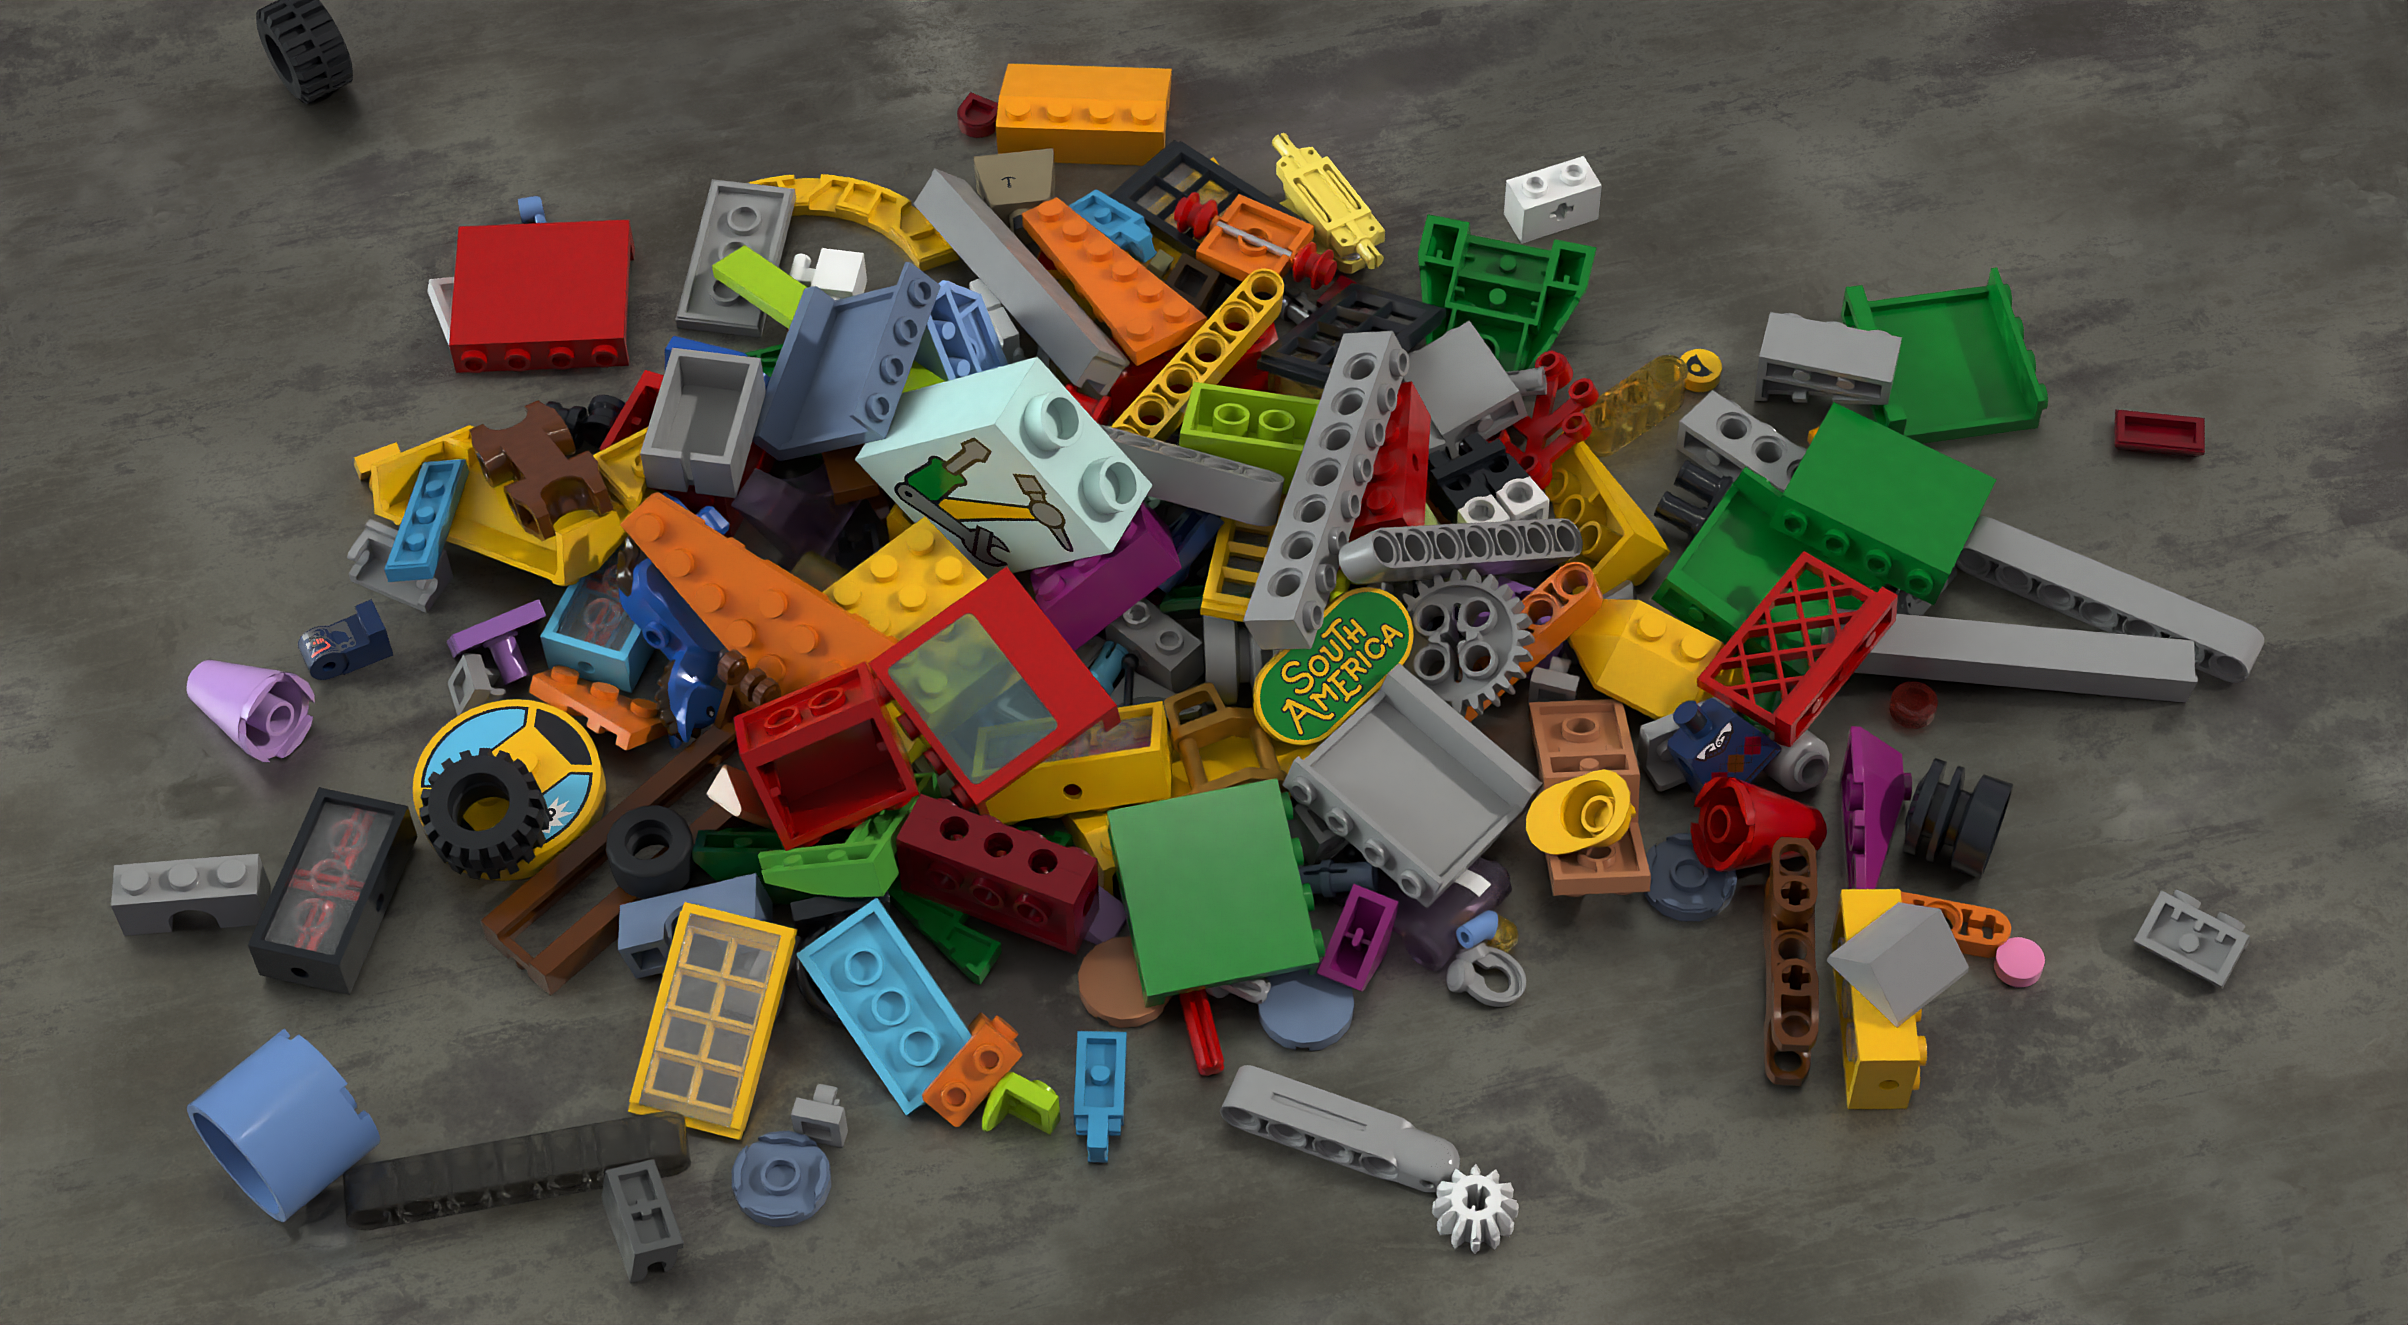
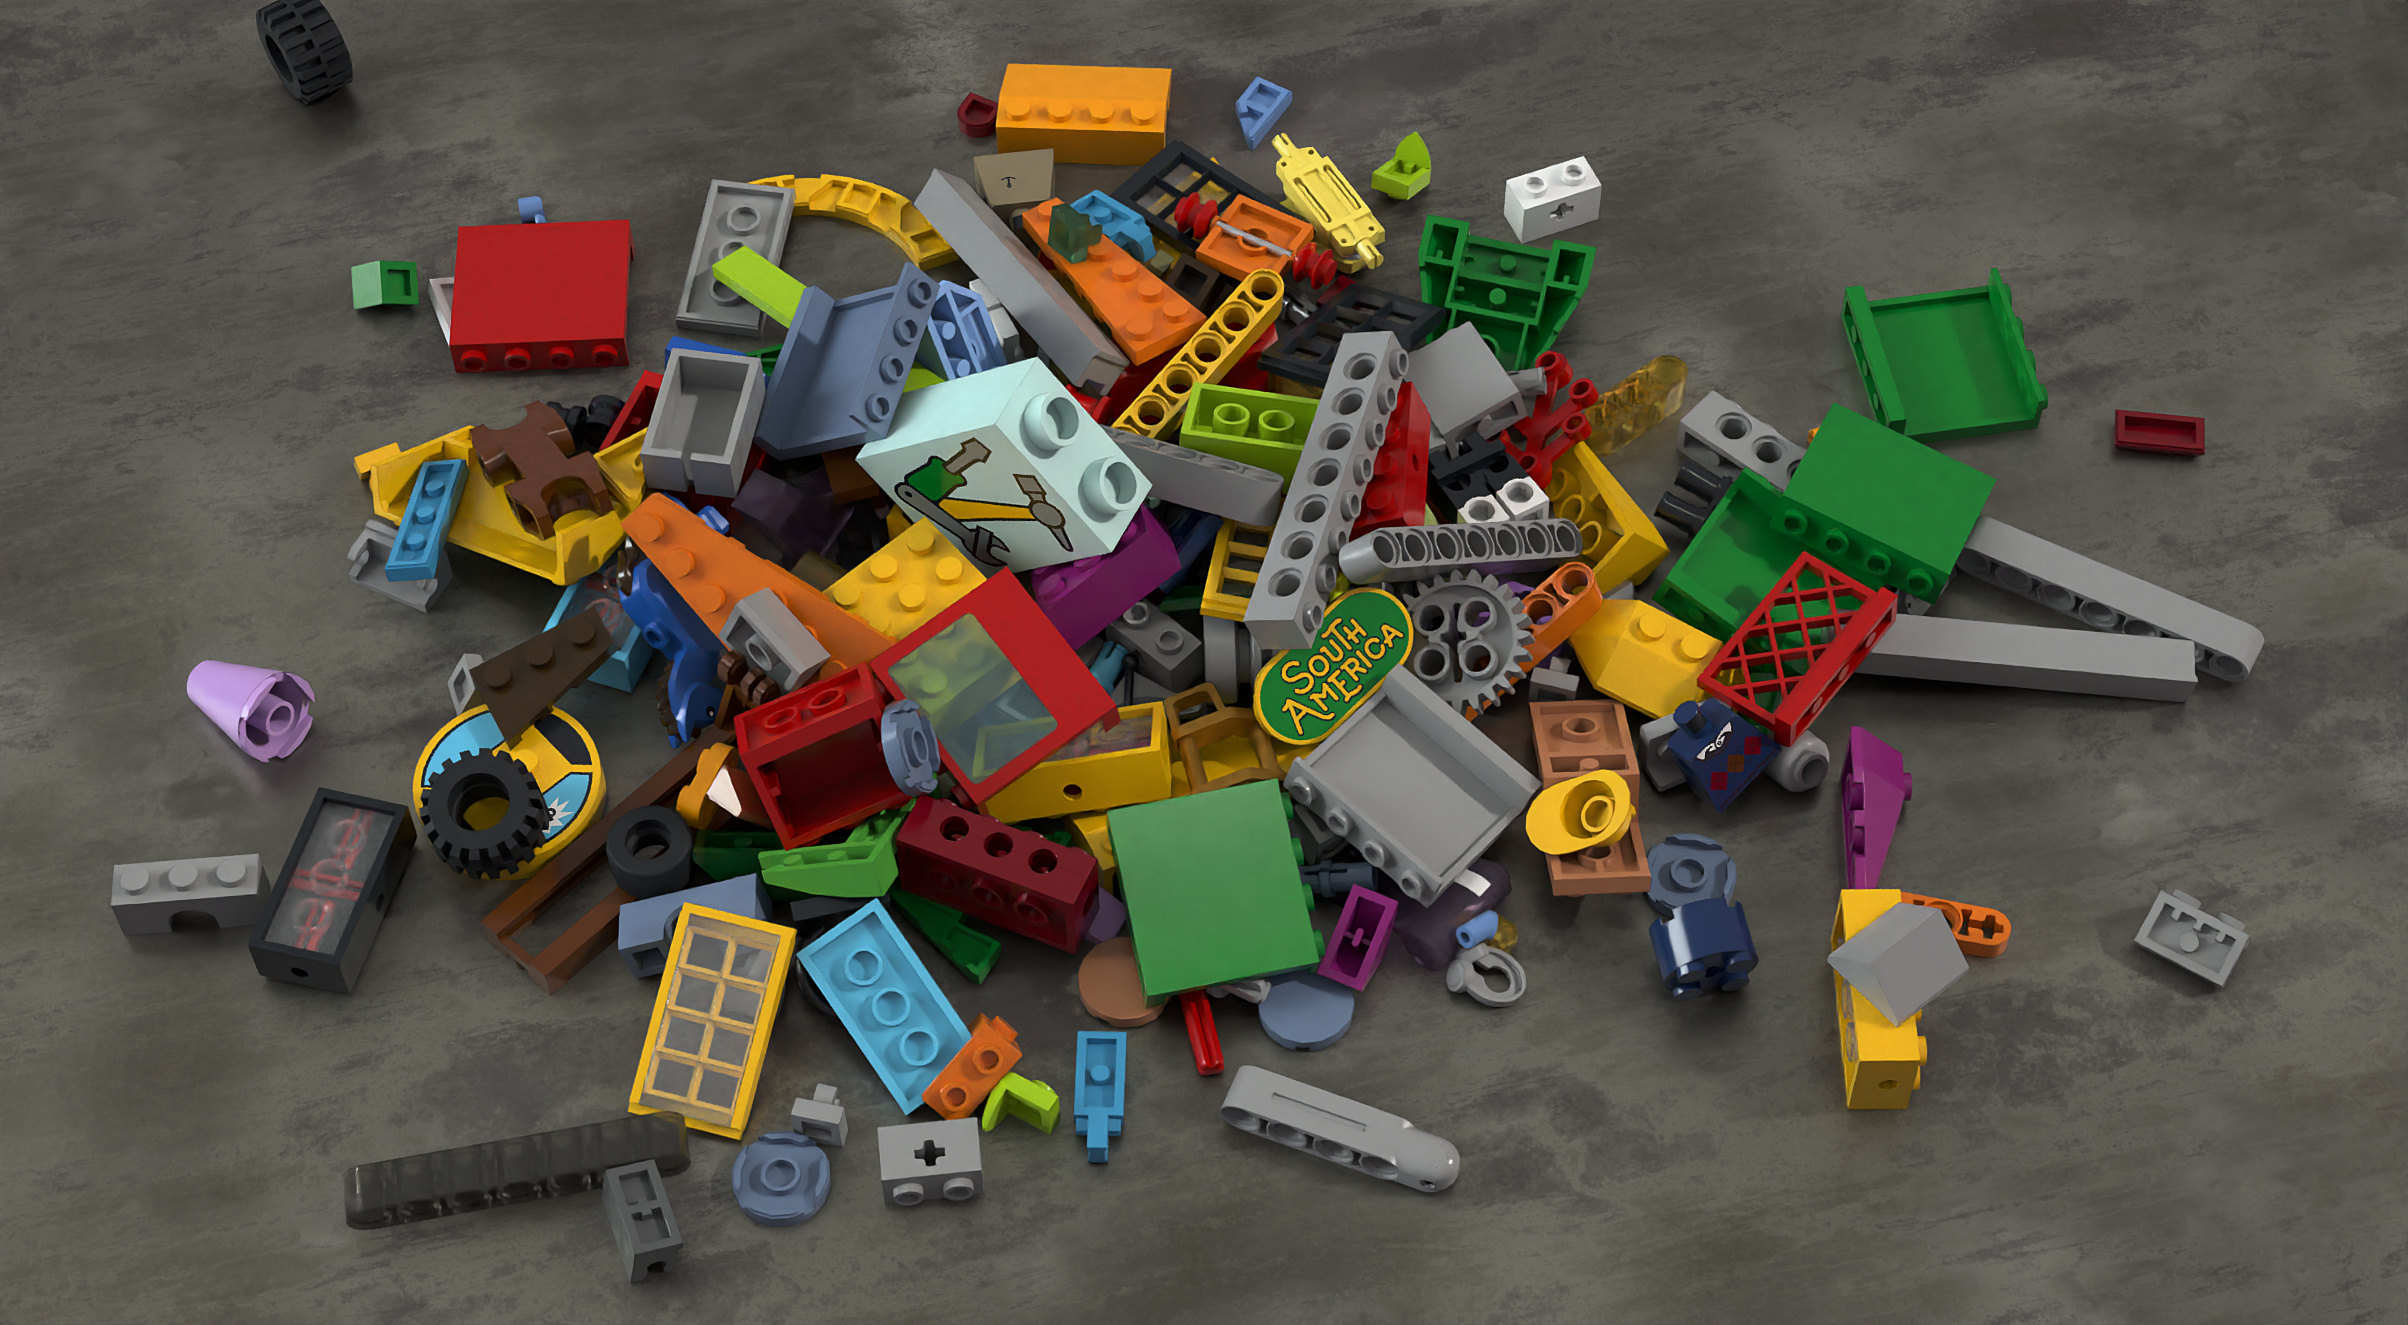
(283, 1125): medium blue brick -> none
(346, 644): dark blue leg -> none
(384, 284): none -> green panel
(499, 636): medium lavender tile -> none
(535, 674): none -> dark brown wing
(630, 719): orange wing -> none
(693, 800): none -> light orange plate
(773, 640): none -> light grey slope
(836, 273): white brick -> none
(910, 747): none -> sand blue tile
(911, 1147): none -> light grey brick
(1072, 233): none -> clear green tile
(1260, 109): none -> medium blue tile
(1406, 171): none -> lime plate
(1471, 1225): white gear -> none
(1703, 370): yellow tile -> none
(1704, 948): none -> dark blue brick
(1744, 822): red cone -> none
(1790, 961): reddish brown piece -> none
(1826, 360): light grey wedge -> none
(1913, 705): clear red tile -> none
(1957, 817): black wheel -> none
(2019, 962): bright pink tile -> none

